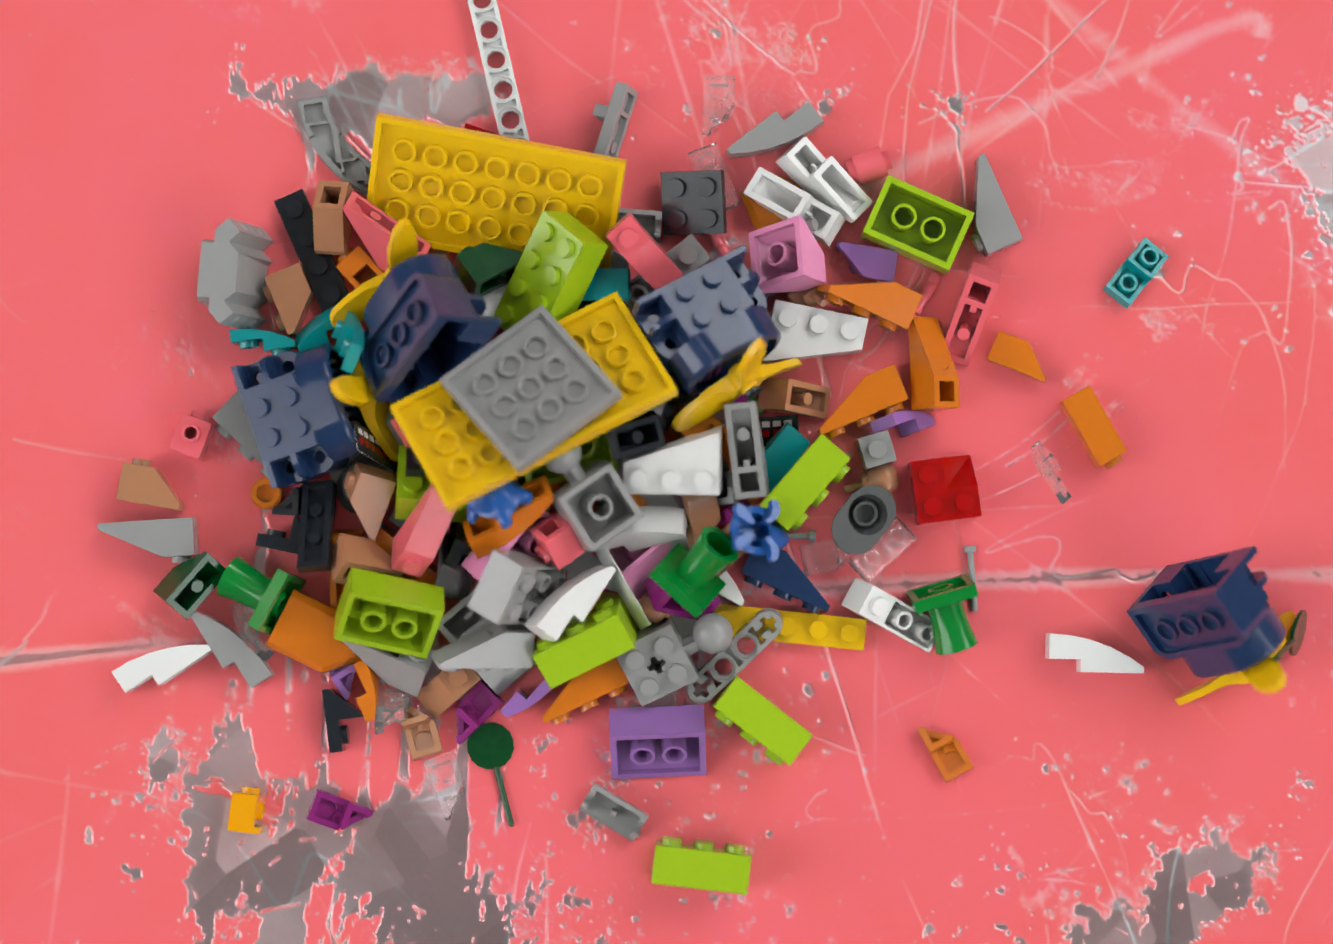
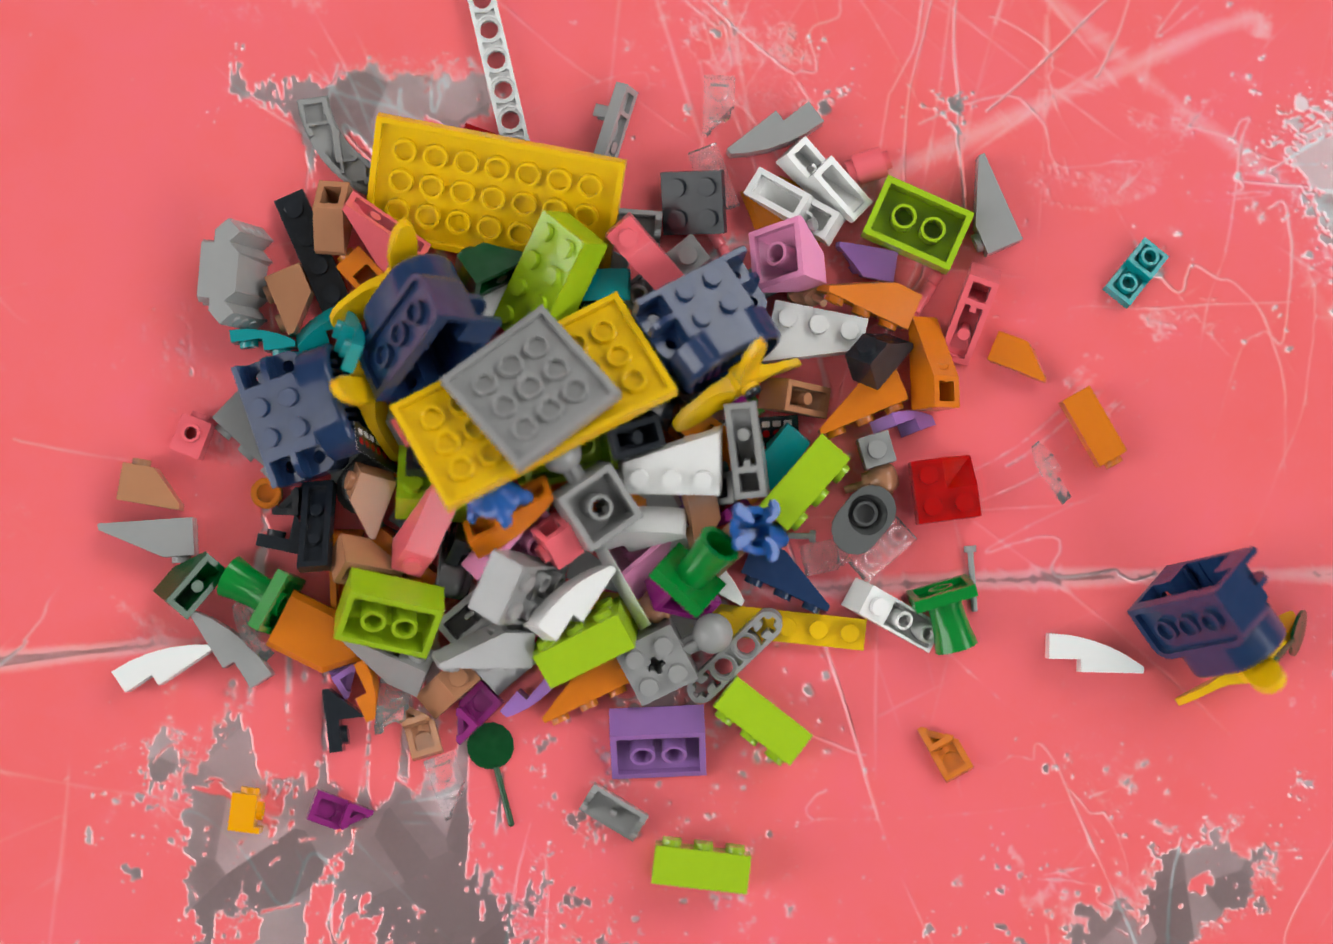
(876, 358): none -> black slope

